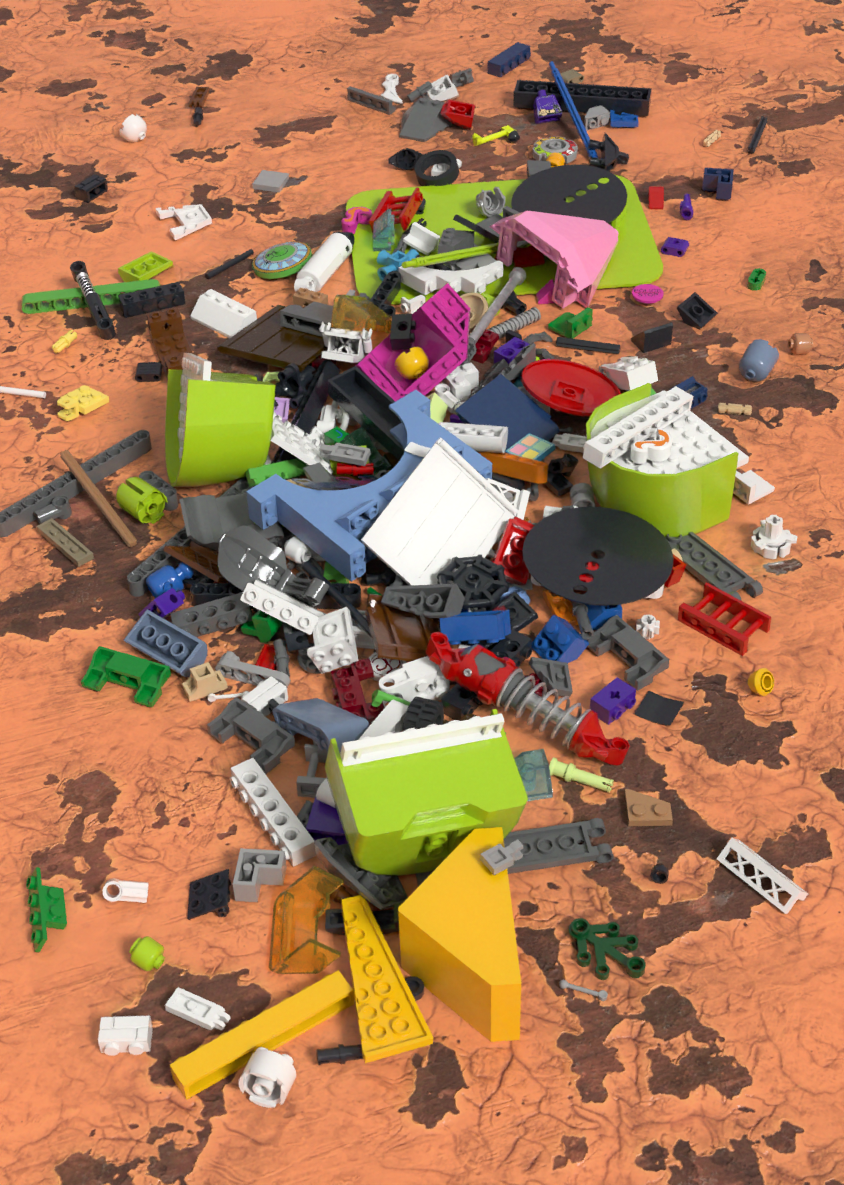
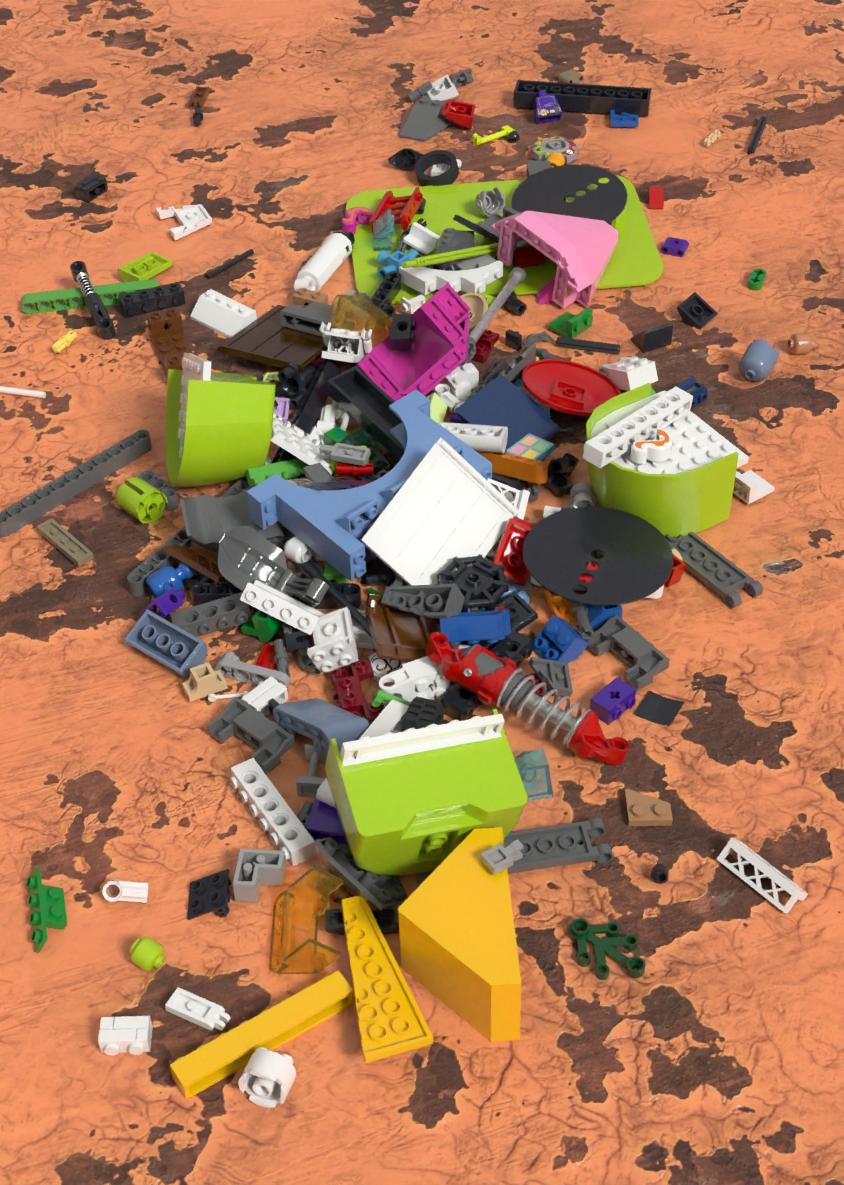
(58, 509): dark grey piece -> none
(80, 400): light yellow plate -> none
(98, 498): medium nougat axle -> none
(128, 671): green bracket -> none
(133, 129): white cylinder -> none
(148, 372): black piece -> none
(270, 181): light grey tile -> none
(281, 260): dish -> none
(339, 1054): black pin -> none
(370, 100): dark grey hinge -> none
(390, 92): white piece -> none
(412, 364): yellow cylinder -> none
(416, 987): black tile -> none
(417, 449): white sticker -> none
(508, 59): dark blue brick -> none
(509, 350): dark purple brick -> none
(517, 322): light grey piece -> none
(570, 442): white hinge -> none
(570, 772): yellowish green pin -> none
(572, 109): blue axle -> none
(596, 118): light grey slope -> none
(602, 995): light grey hinge -> none
(609, 154): black connector -> none
(647, 293): dark pink piece -> none
(648, 626): white gear -> none
(686, 208): dark purple piece -> none
(718, 180): dark blue brick -> none
(722, 632): red fence -> none
(734, 408): tan axle -> none
(761, 681): yellow cone -> none
(771, 538): white piece -> none

